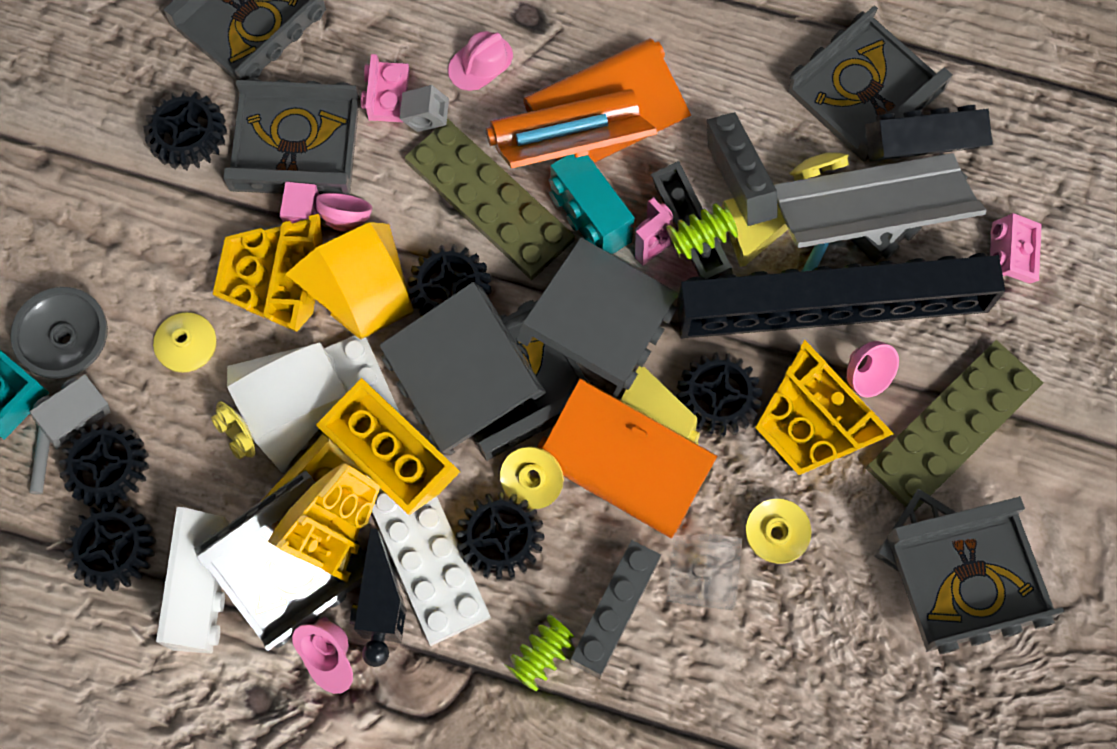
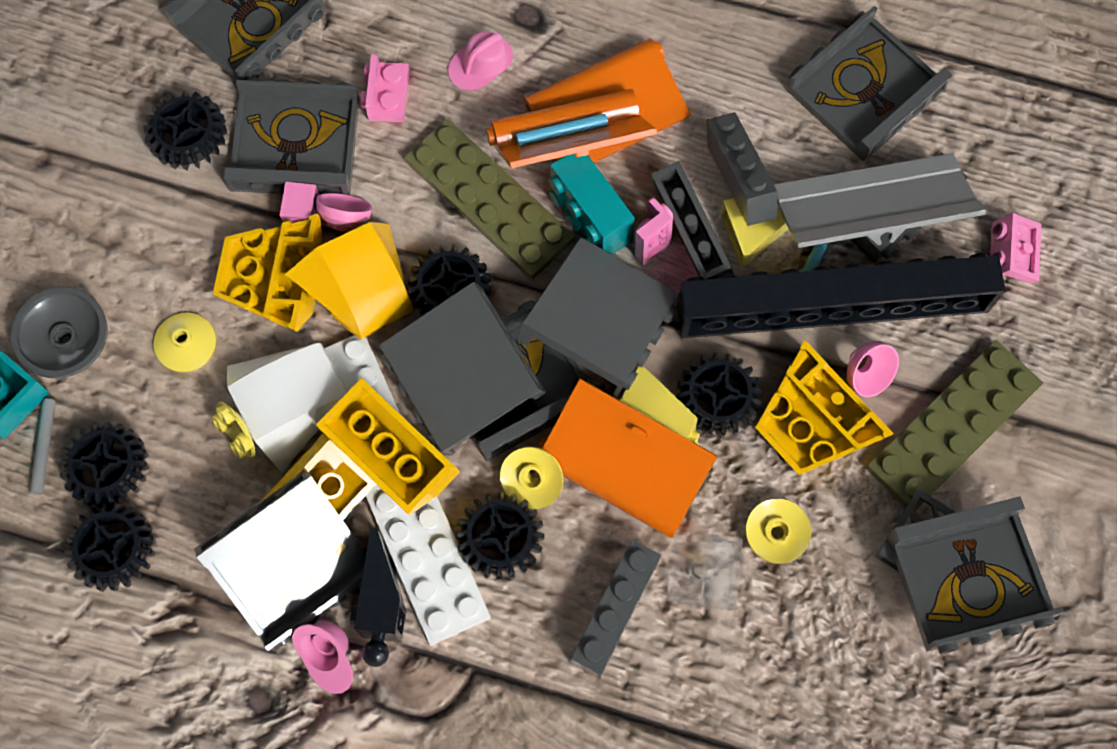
(69, 410): light grey brick -> none
(190, 590): white slope -> none
(328, 520): yellow wedge -> none
(424, 108): light grey brick -> none
(542, 653): lime piece -> none
(702, 230): lime piece -> none
(826, 161): light yellow dish -> none
(928, 133): black brick -> none

